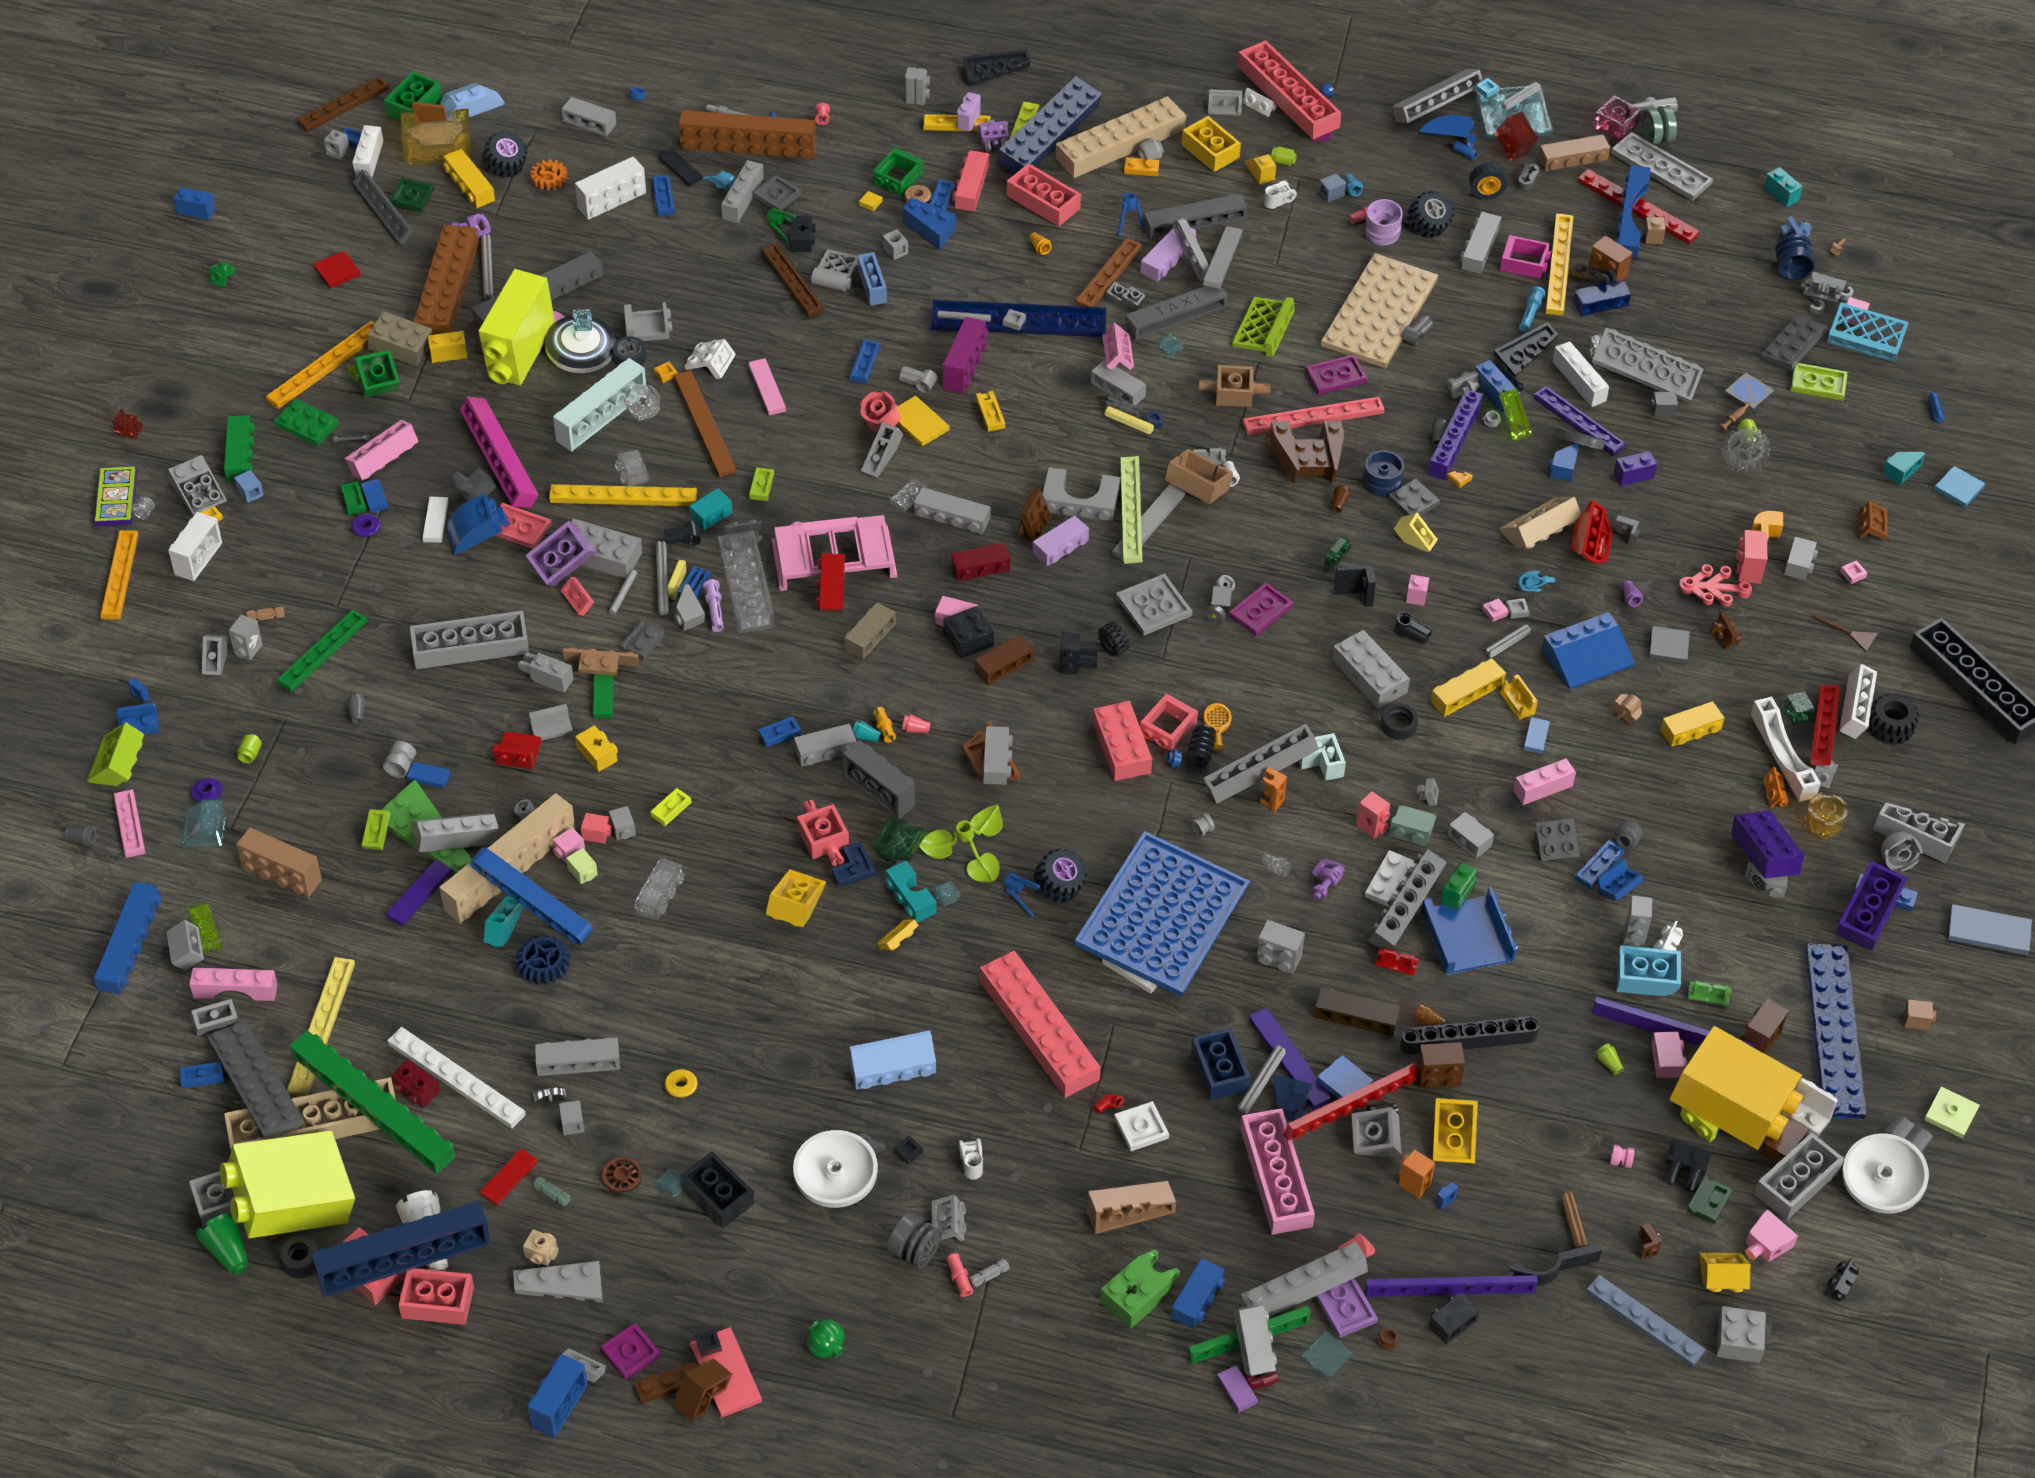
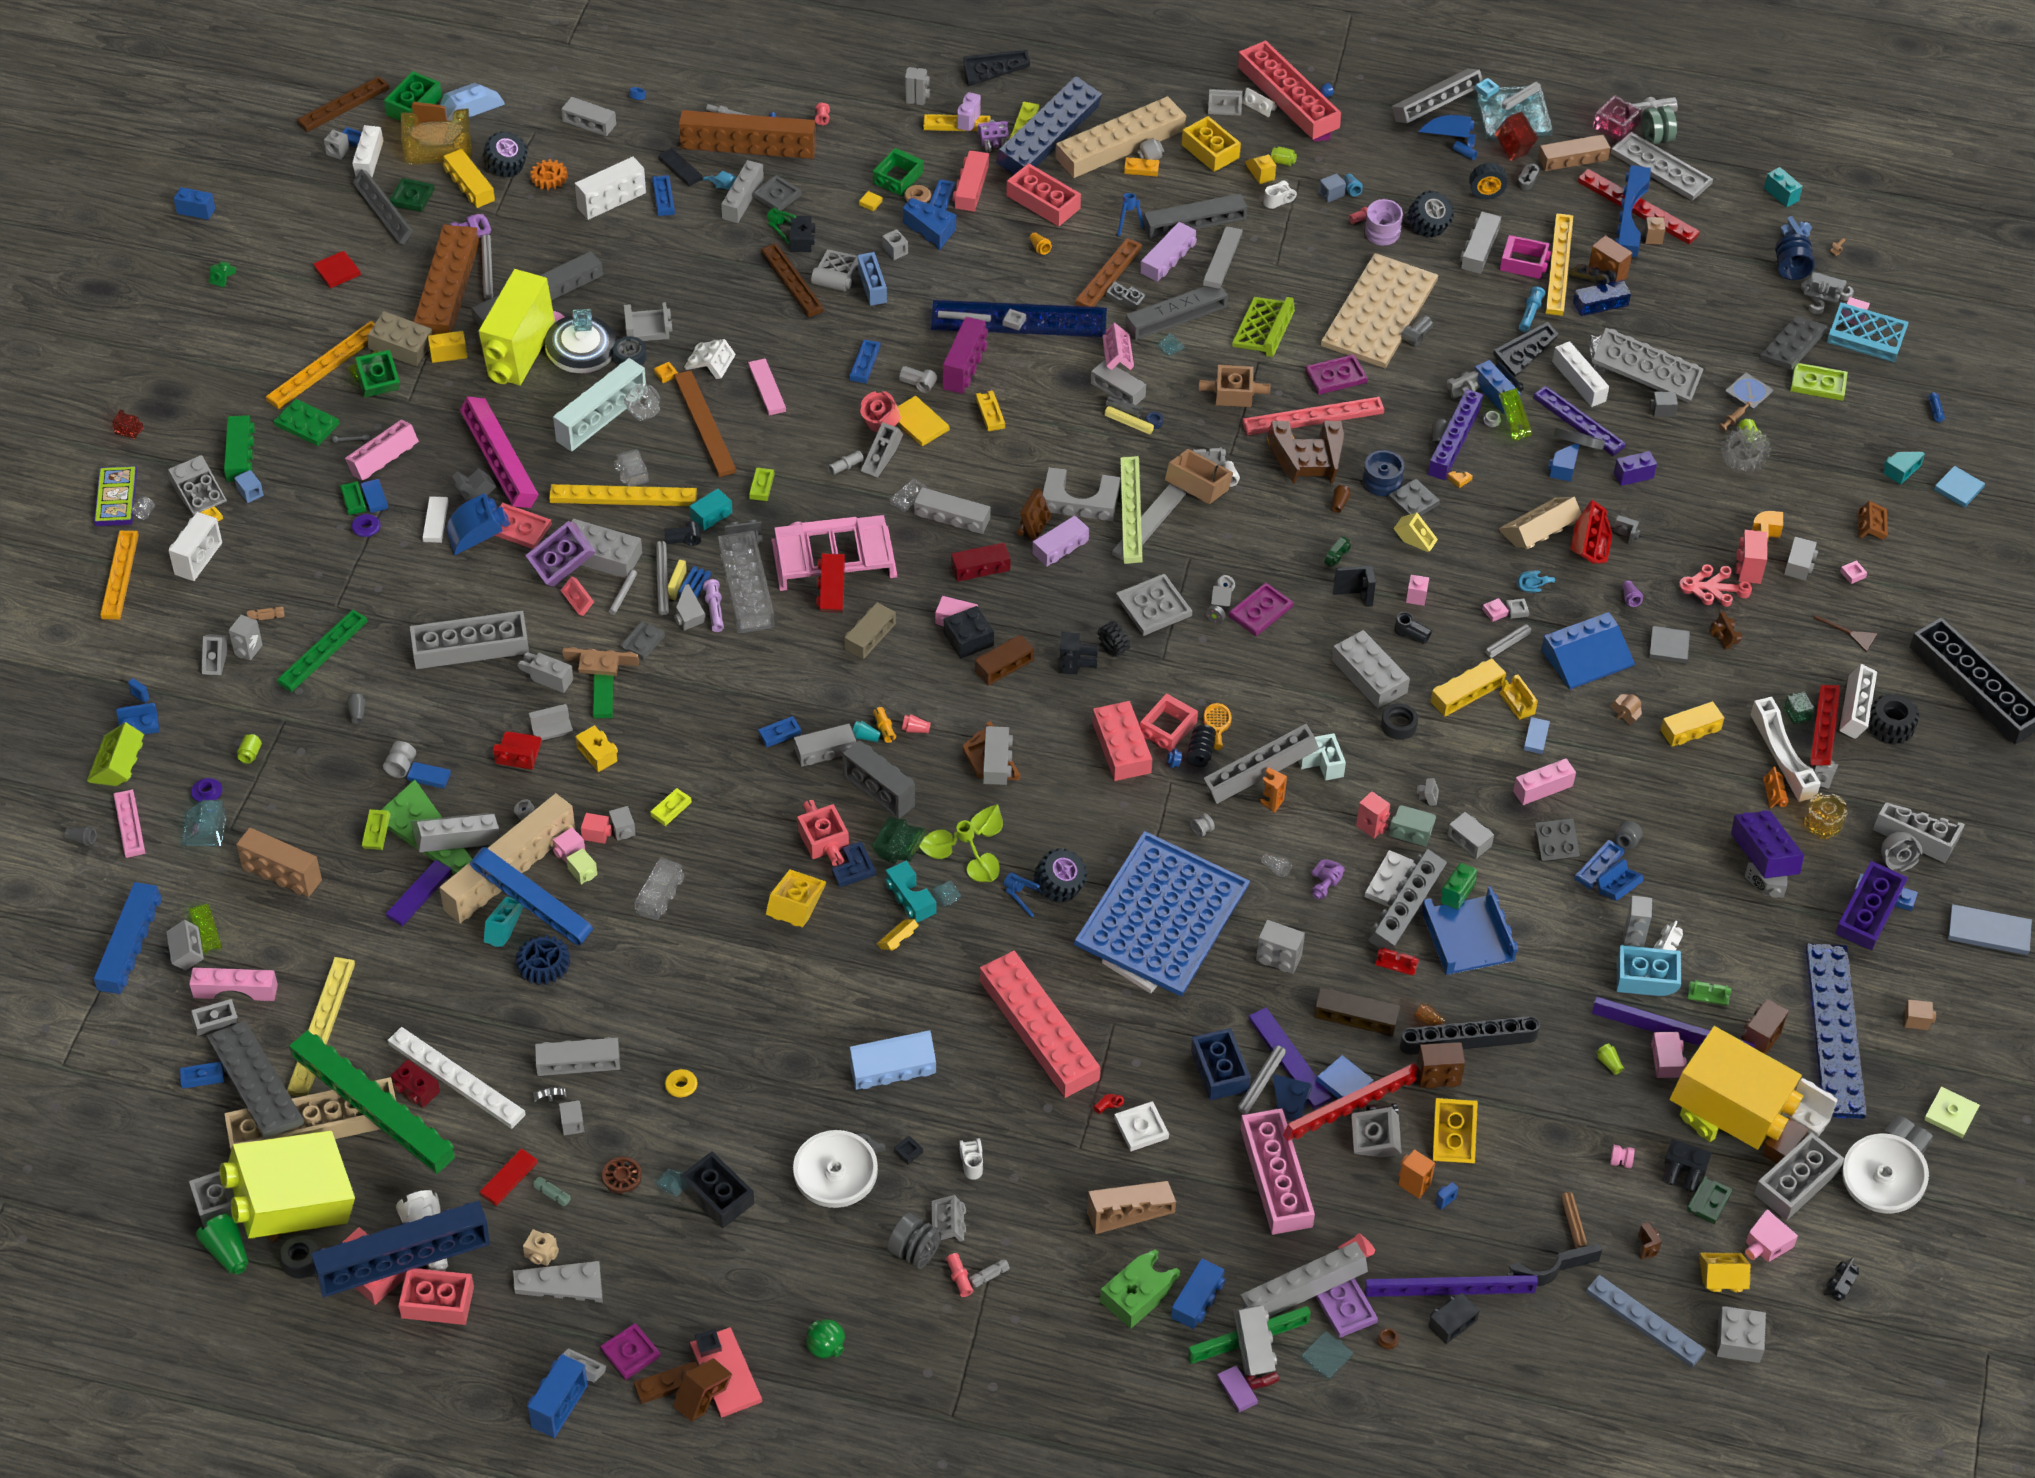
(845, 463): none -> light grey pin
(1191, 247): light grey beam -> none

